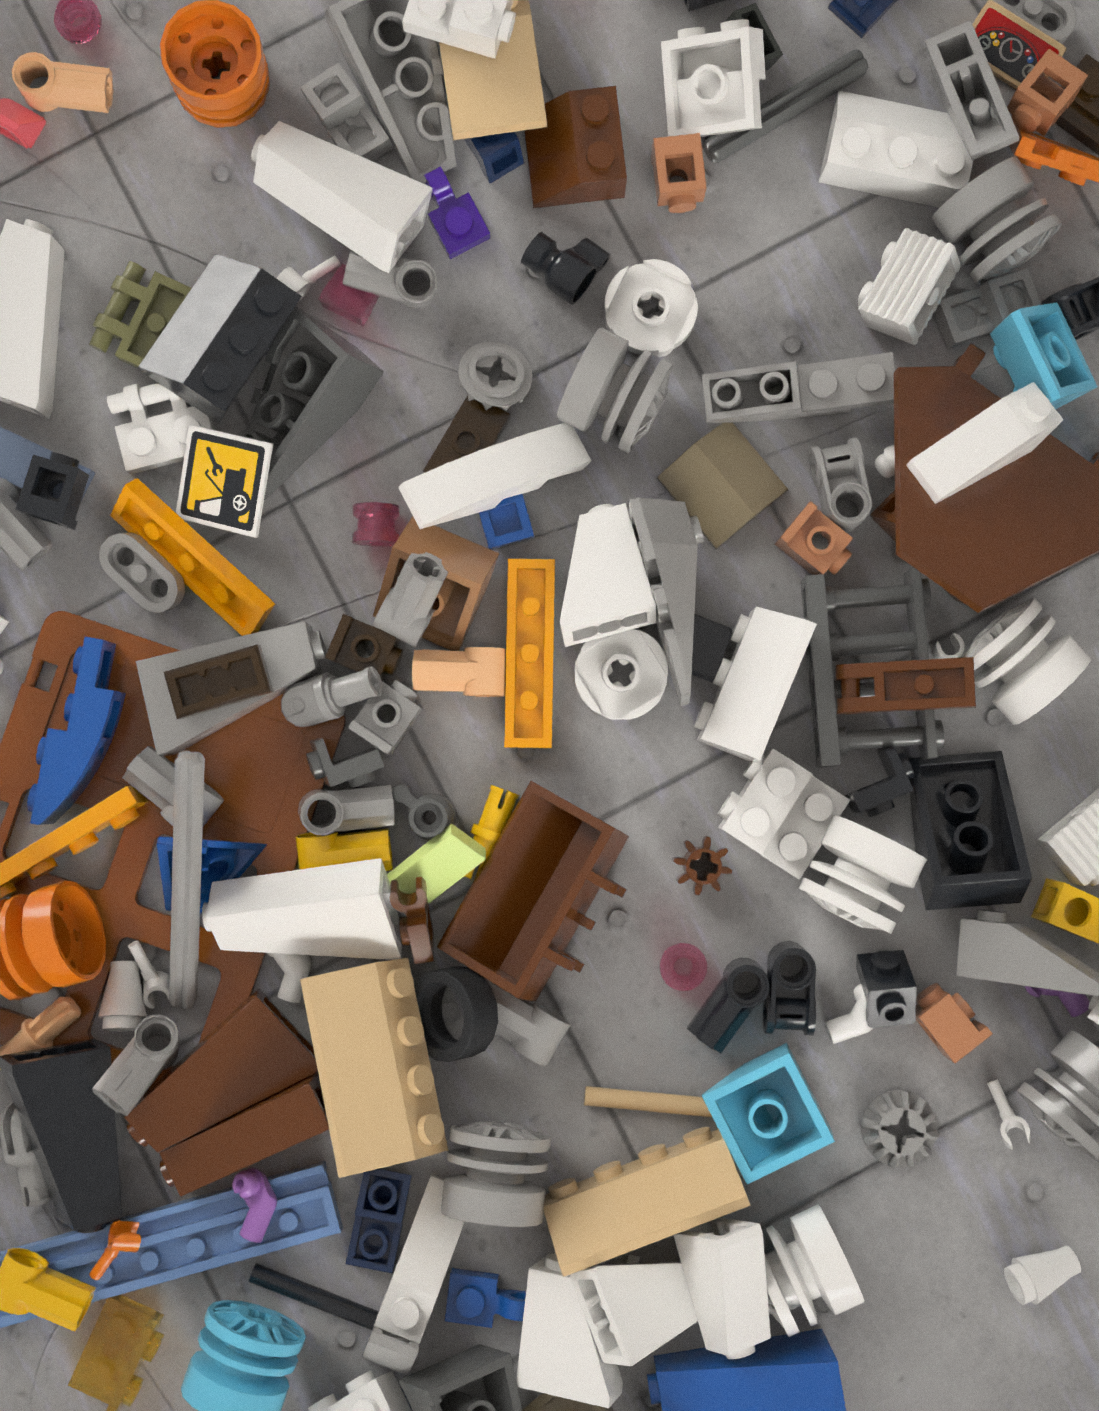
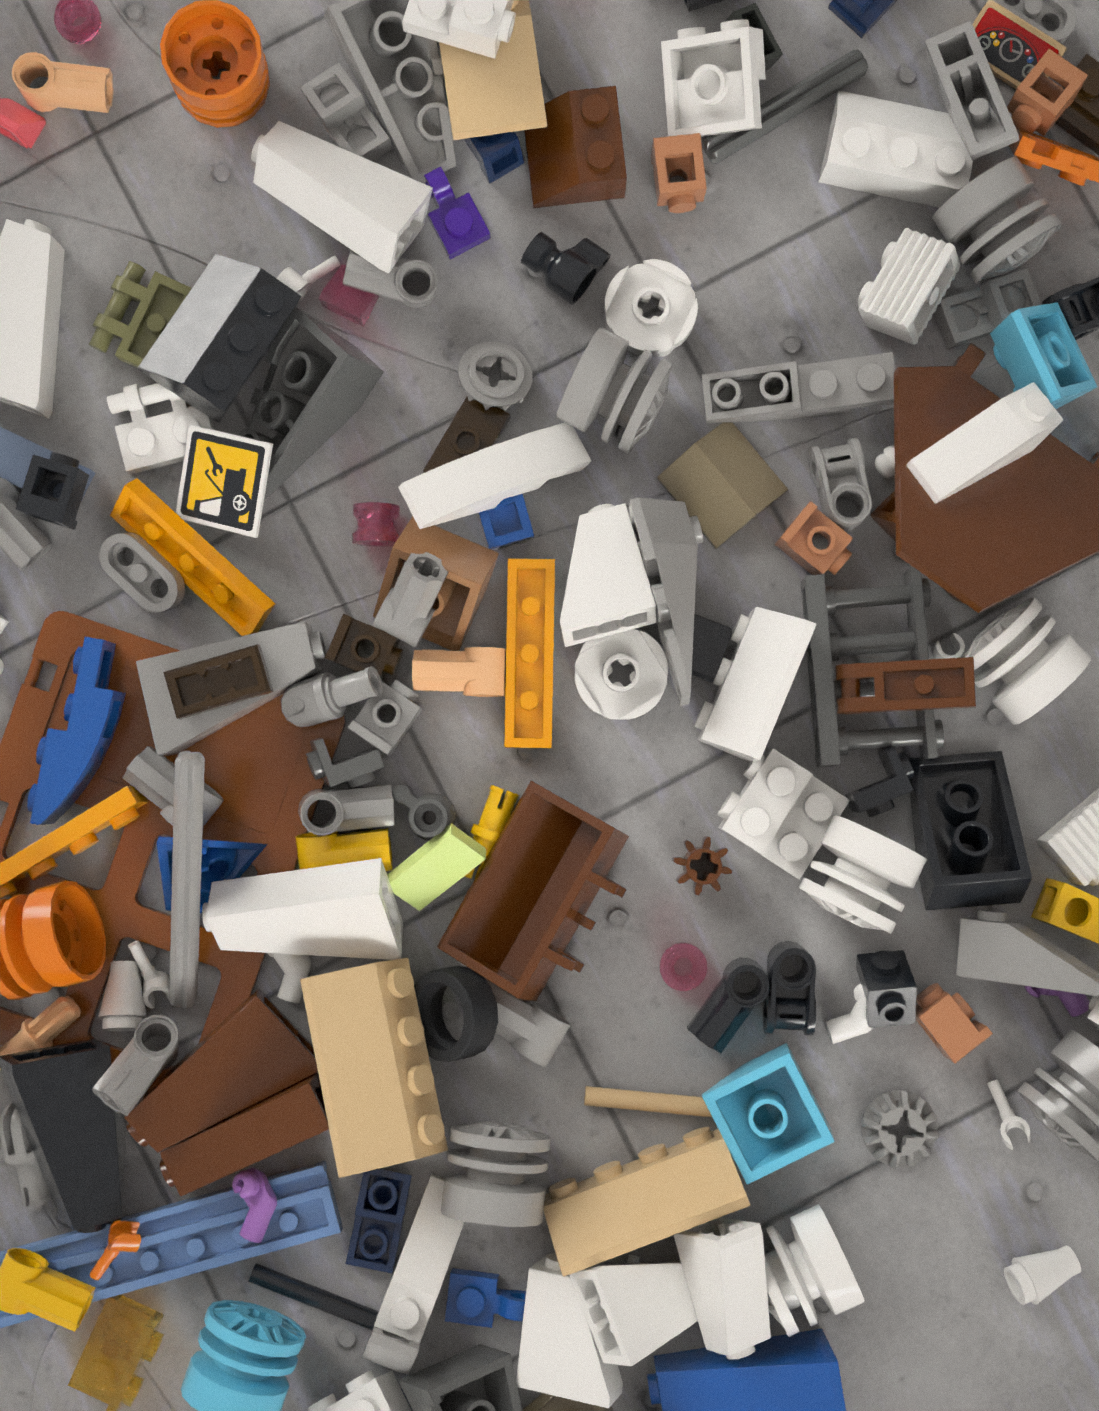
(417, 925): reddish brown plate -> none

